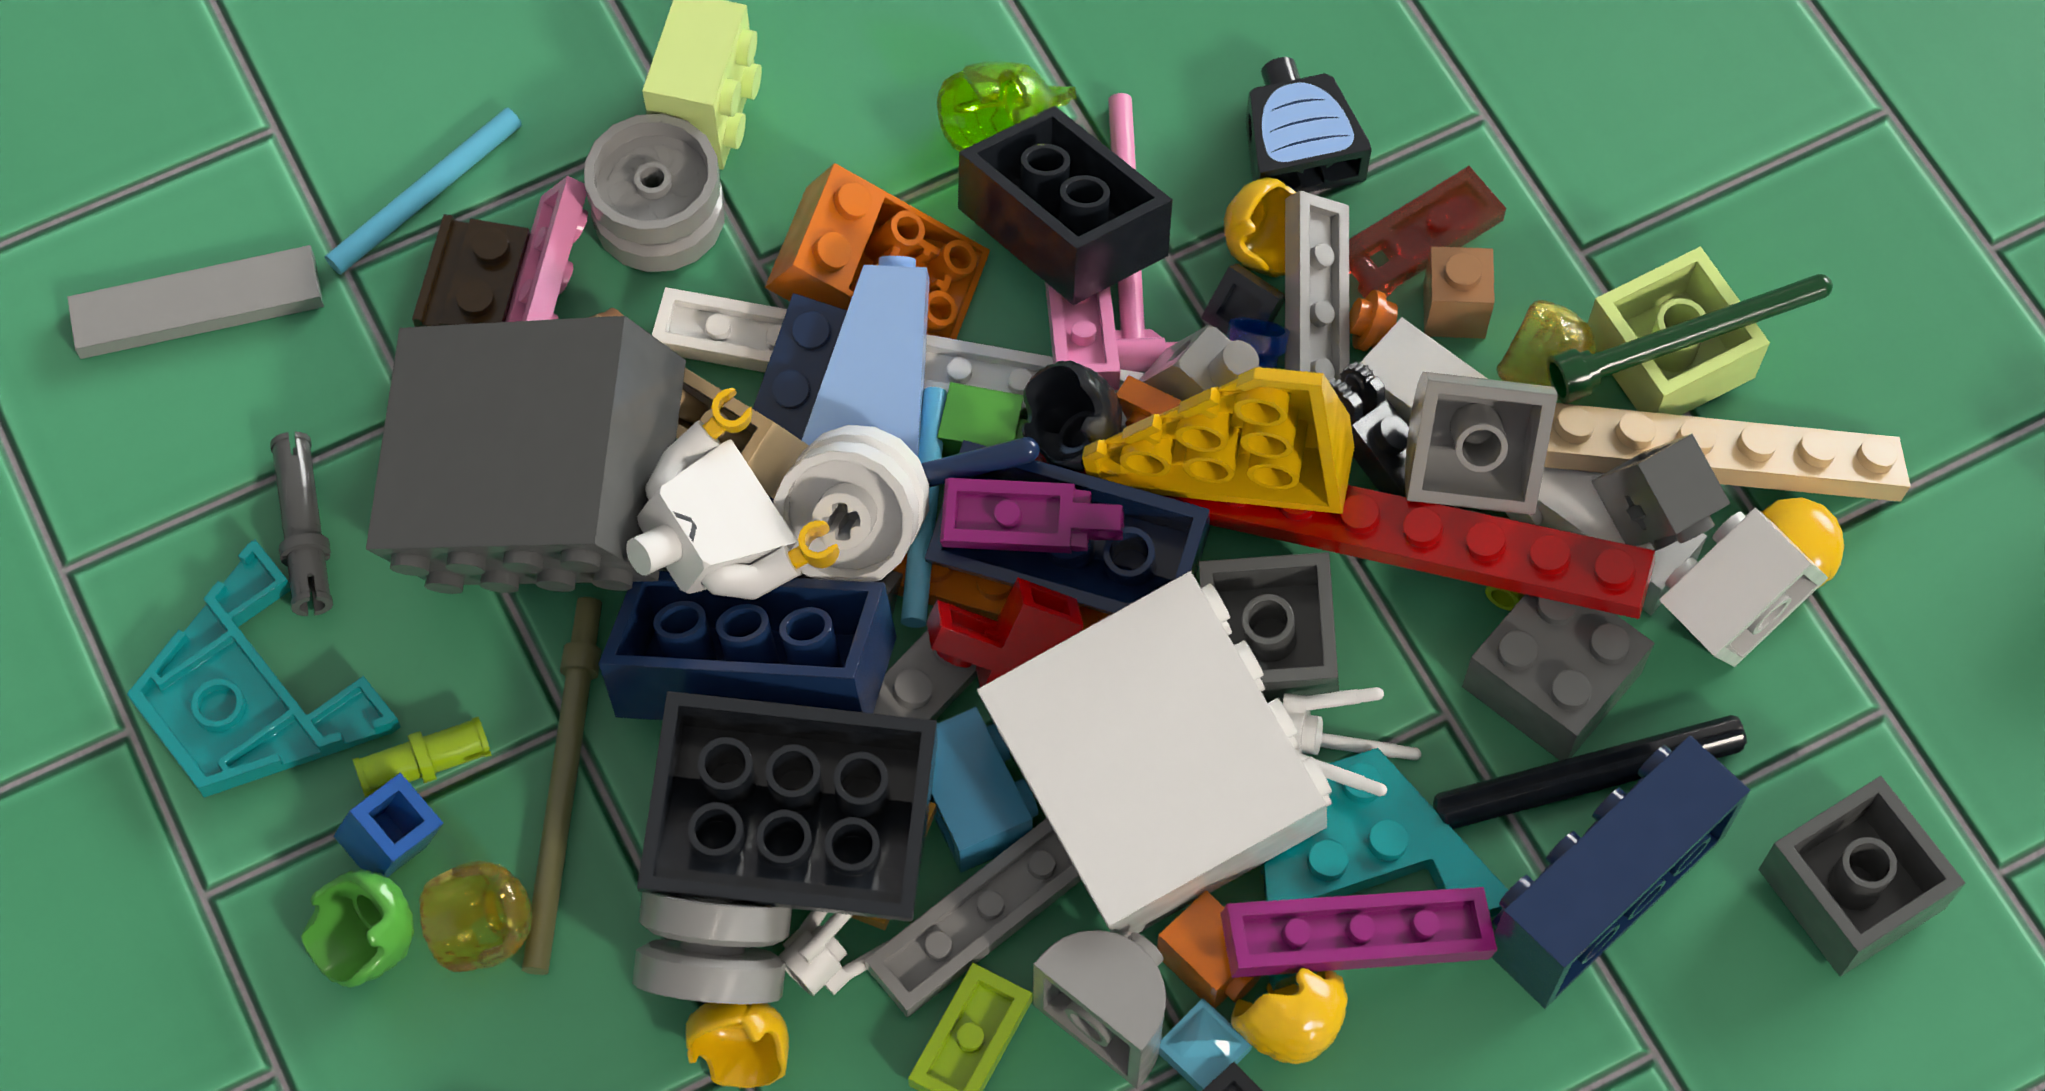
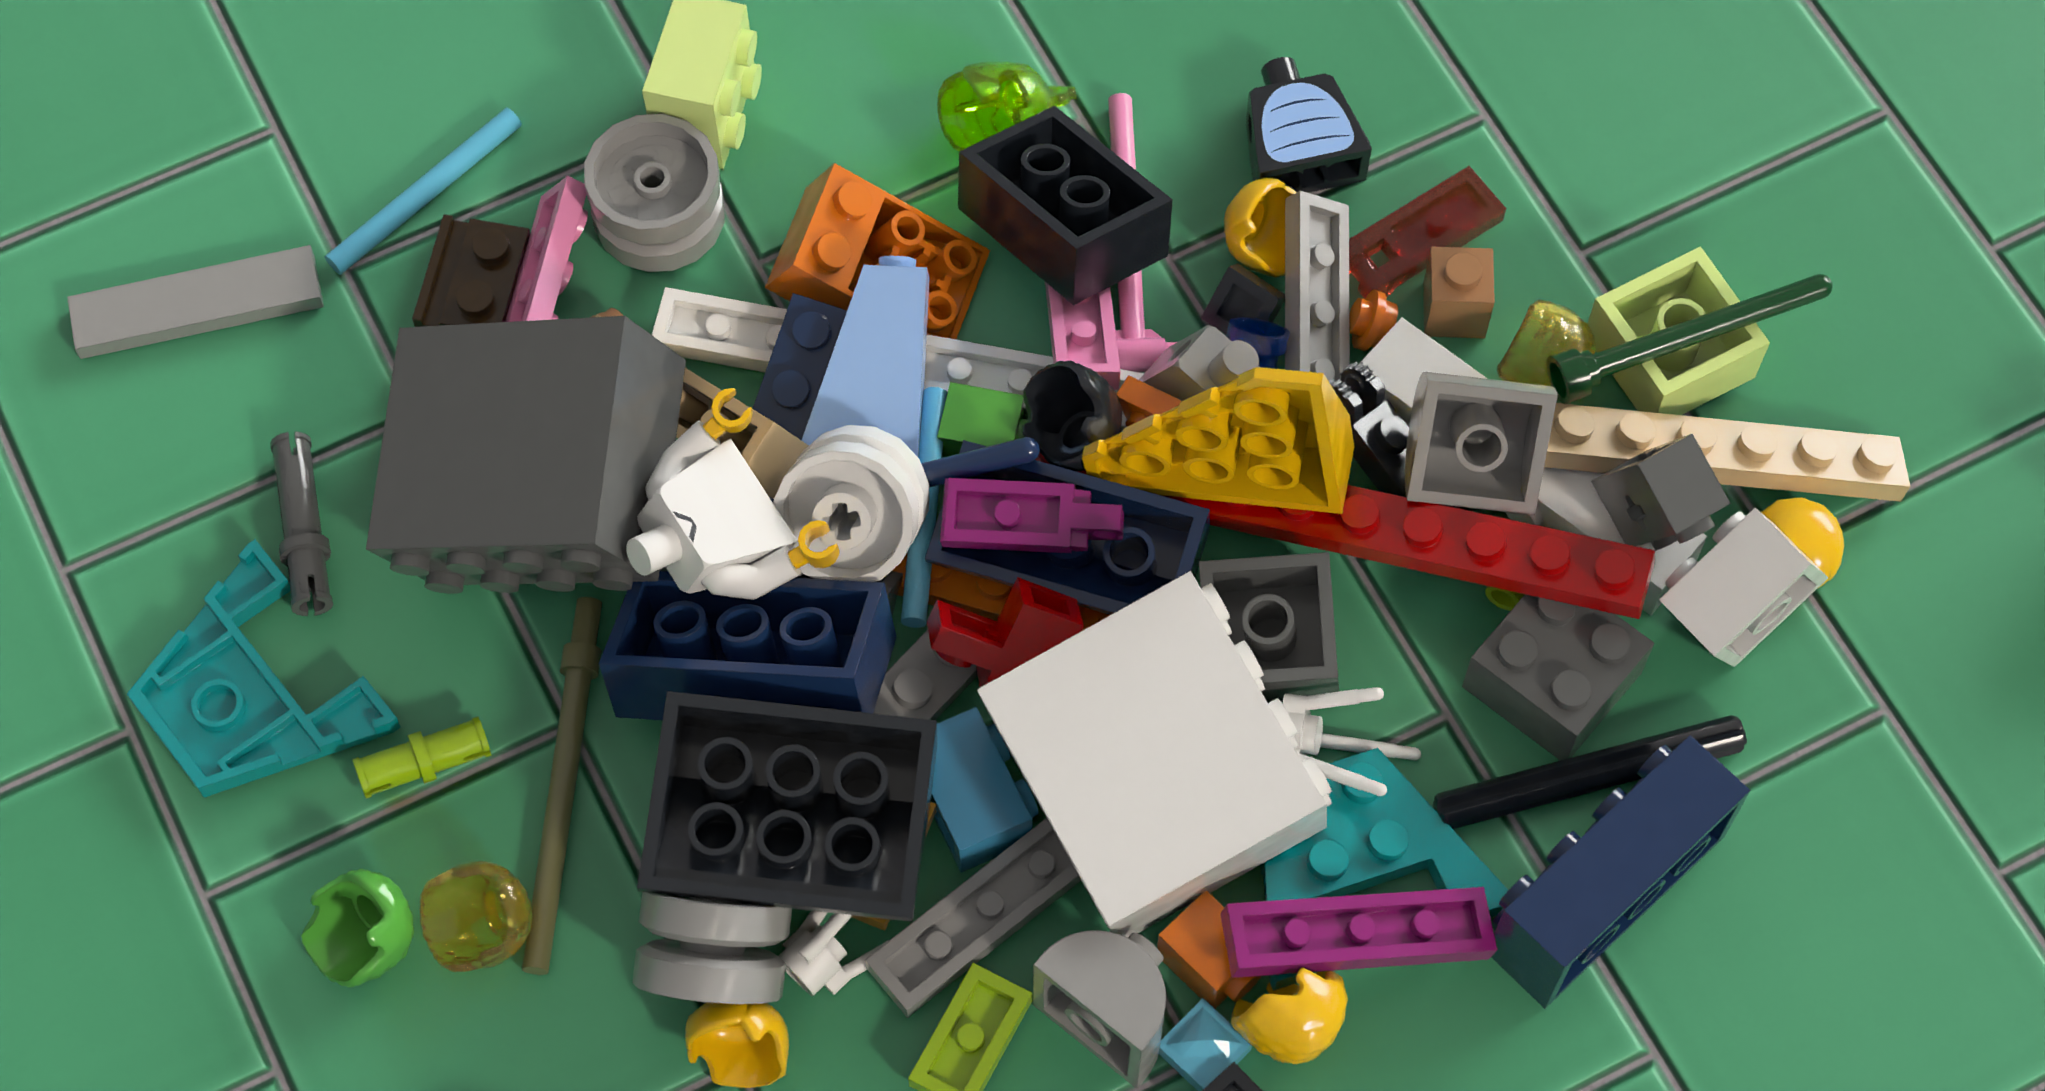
(388, 827): blue brick -> none
(1860, 875): dark grey brick -> none

